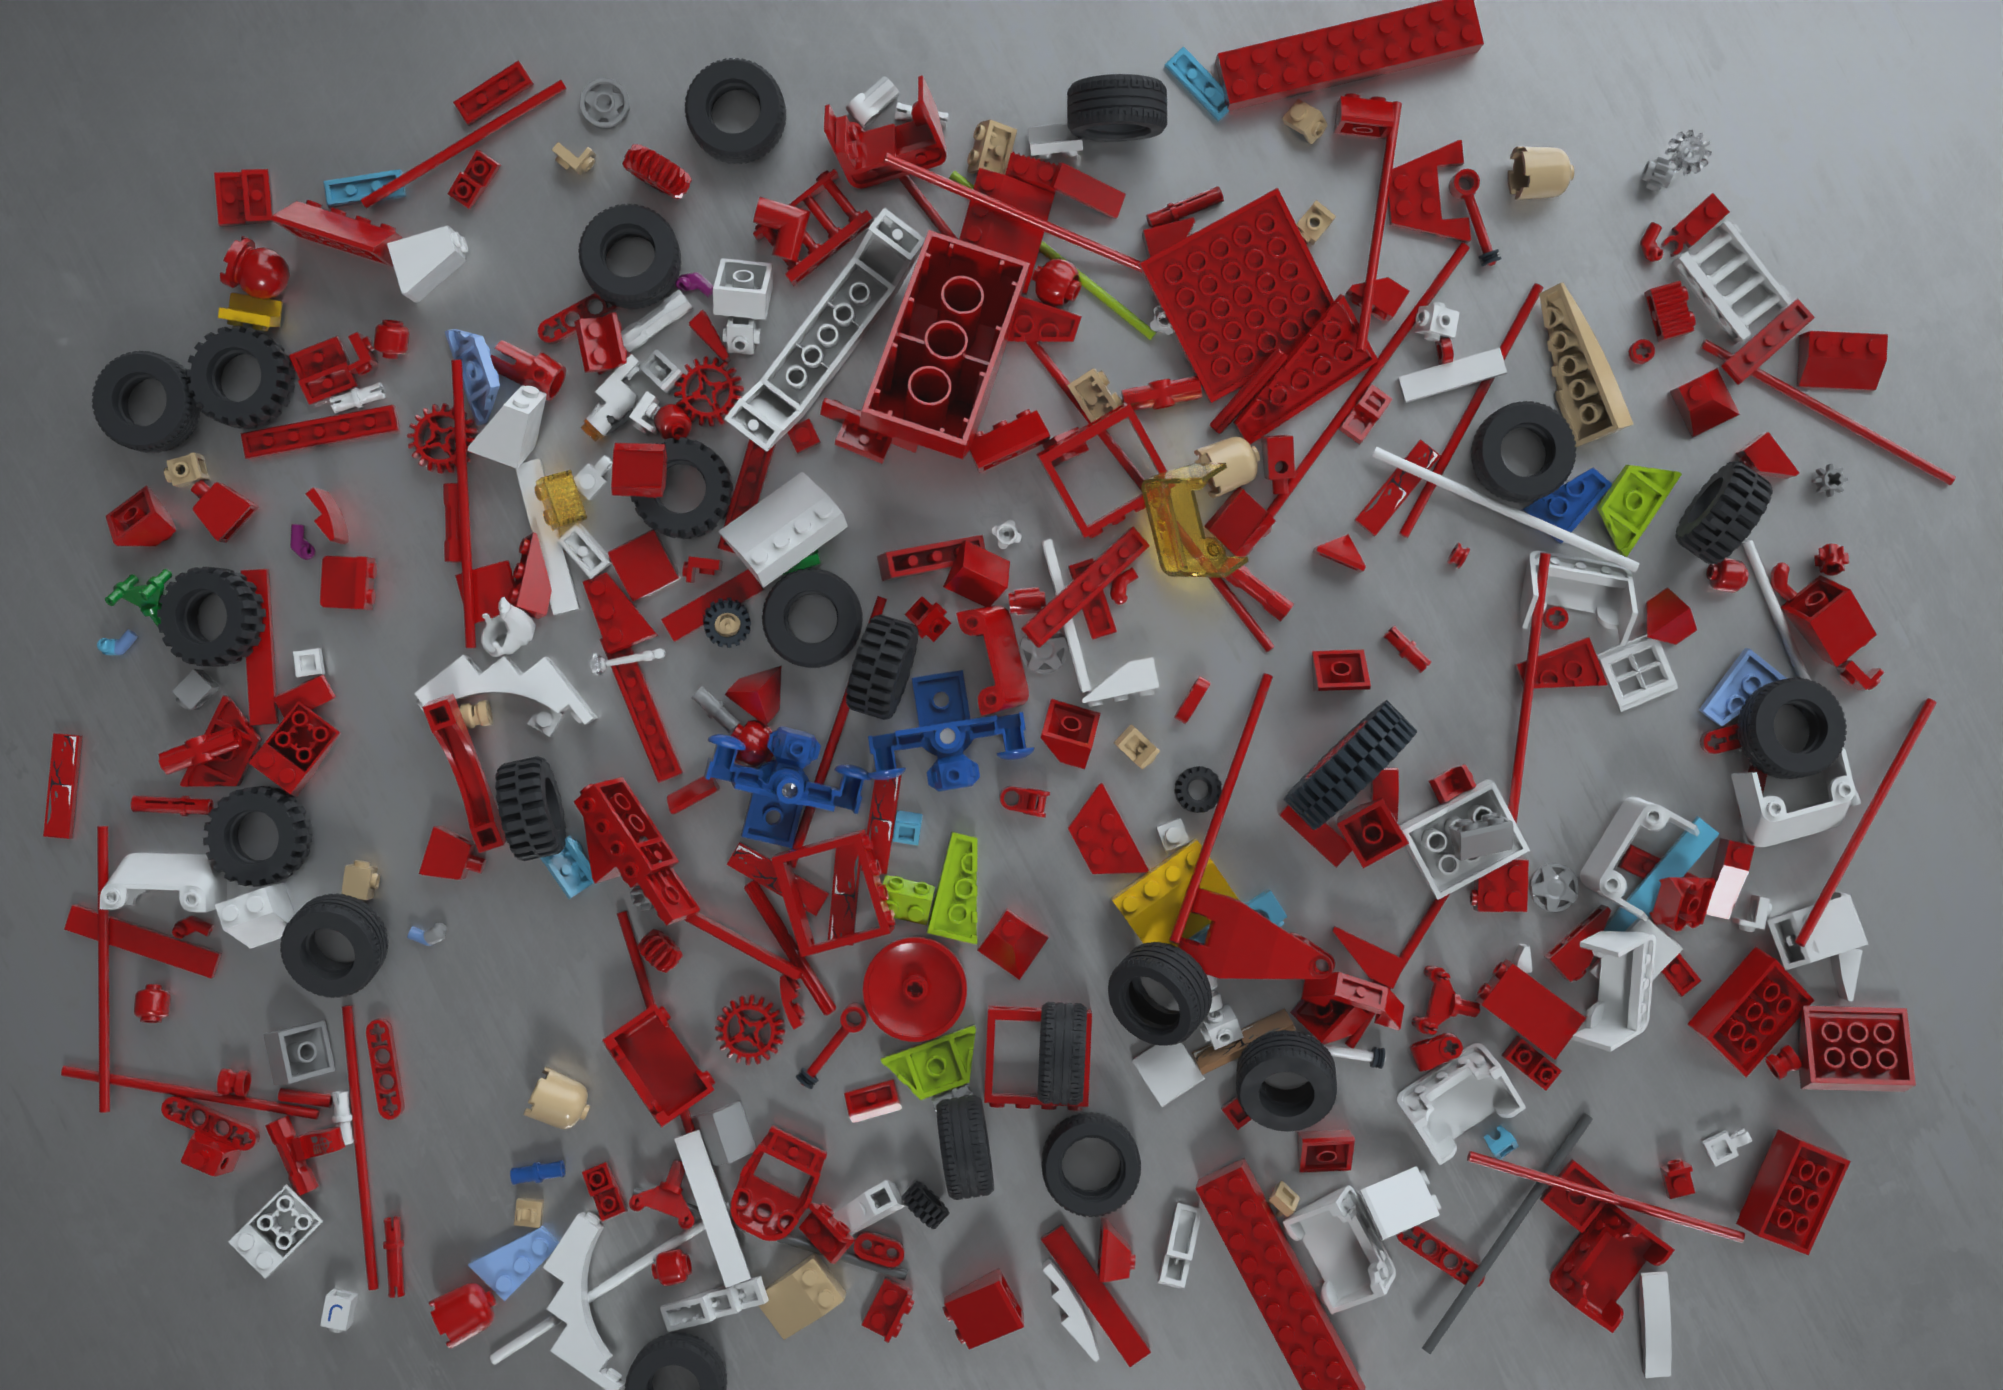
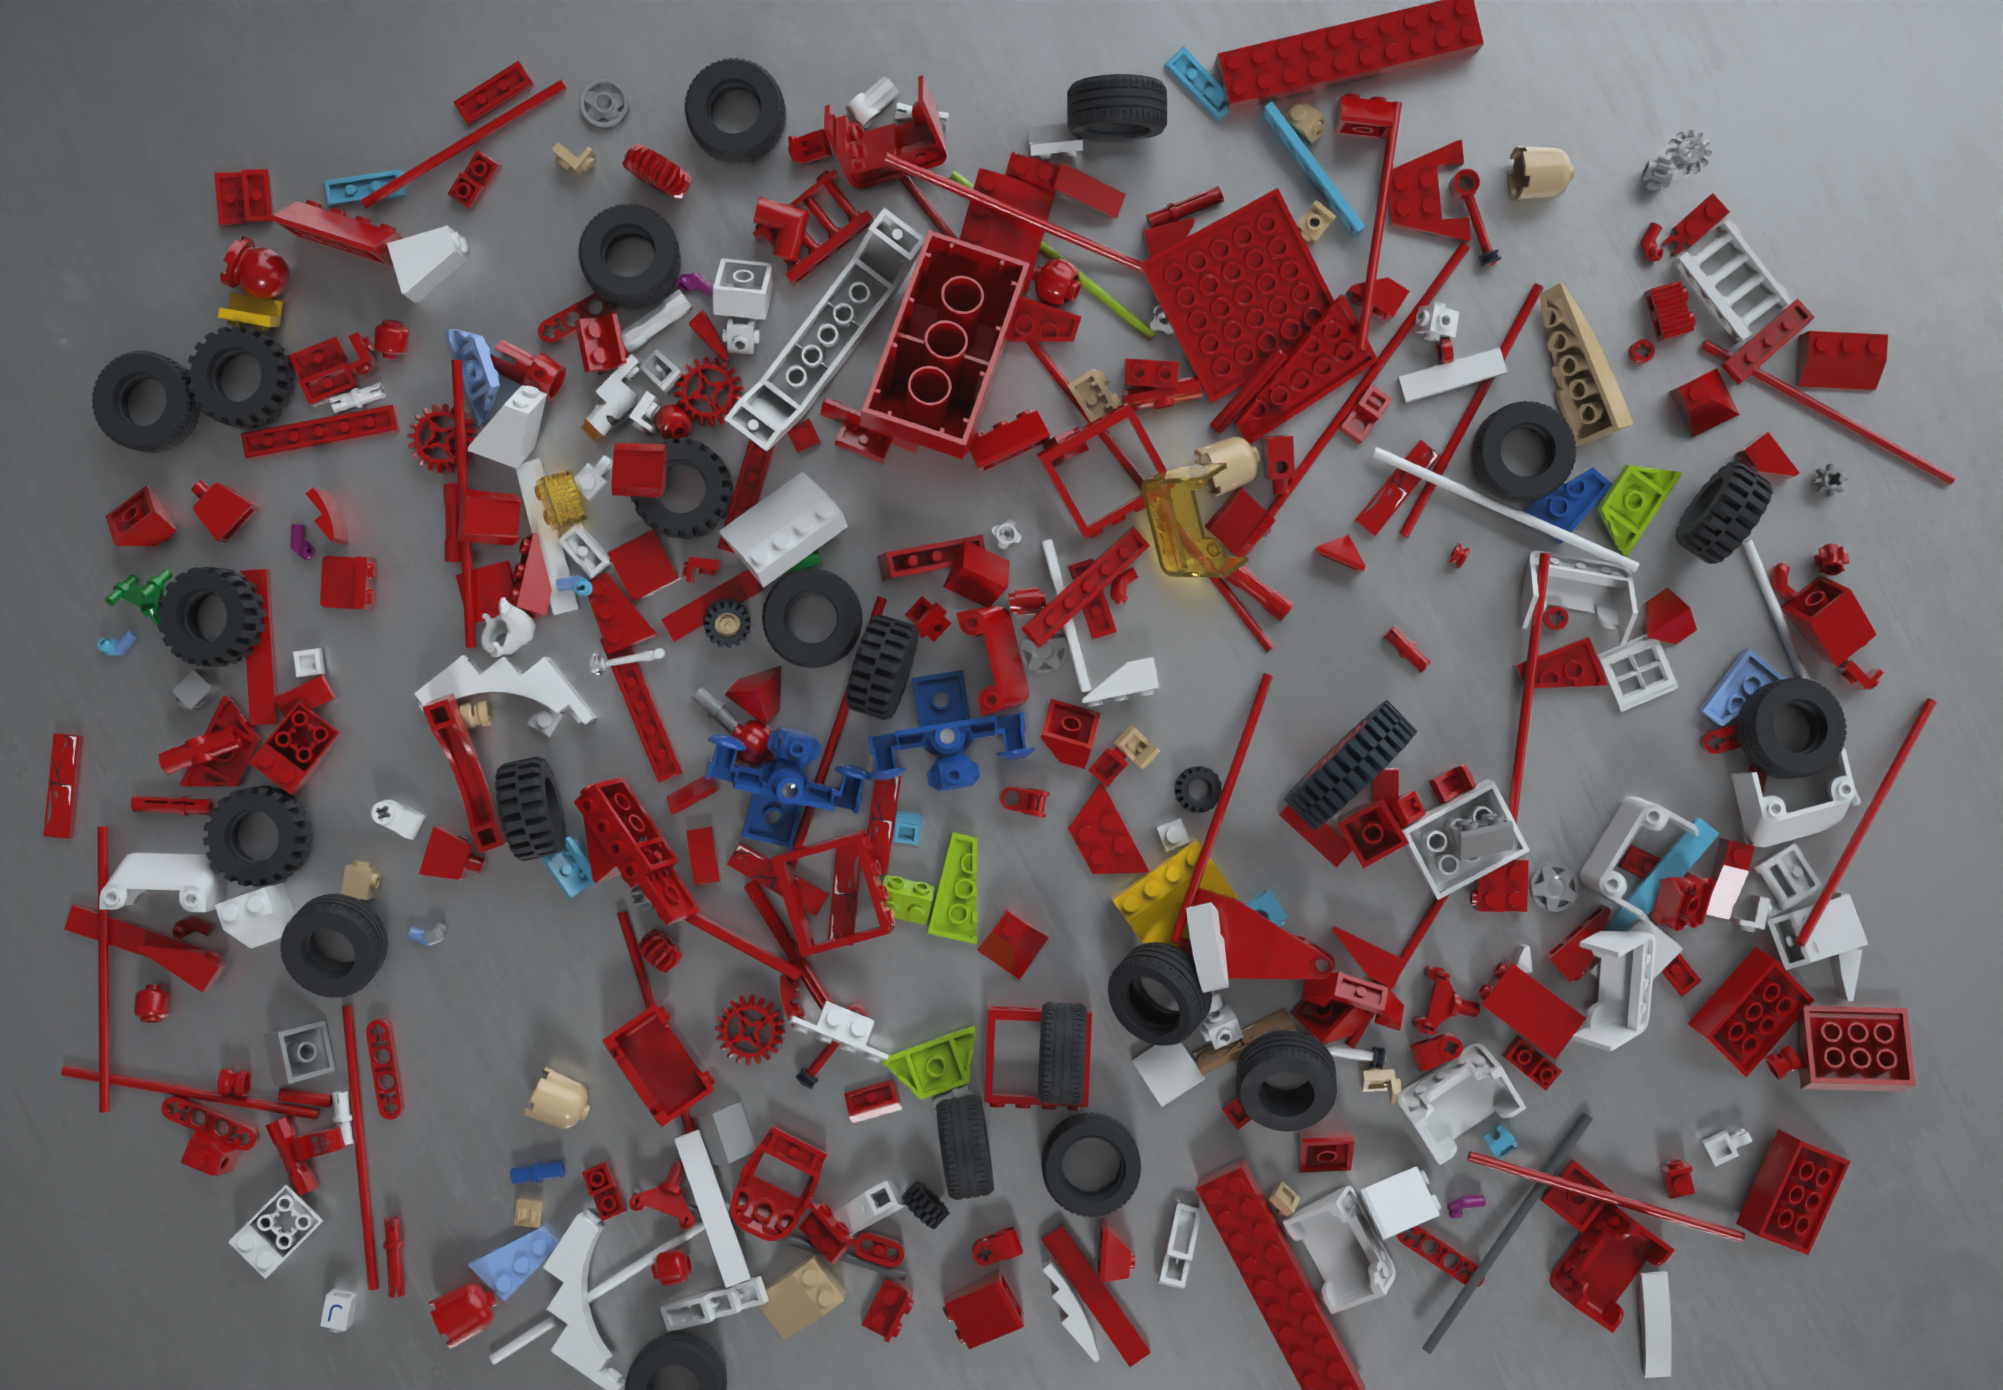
(193, 965): none -> red slope
(194, 470): tan brick -> none
(402, 820): none -> white piece
(489, 517): none -> red slope
(576, 583): none -> arm
(703, 856): none -> red slope
(809, 147): none -> red bracket
(842, 1027): none -> white bracket
(915, 989): red dish -> none
(991, 147): tan bracket -> none
(1001, 1246): none -> red piece
(1108, 765): none -> red bracket
(1151, 373): none -> red bracket
(1192, 700): red beam -> none
(1207, 946): none -> white slope
(1312, 169): none -> medium azure tile
(1340, 670): red slope -> none
(1381, 1080): none -> tan bracket
(1407, 808): none -> red bracket
(1466, 1202): none -> magenta arm
(1727, 575): red head -> none
(1795, 872): none -> white plate

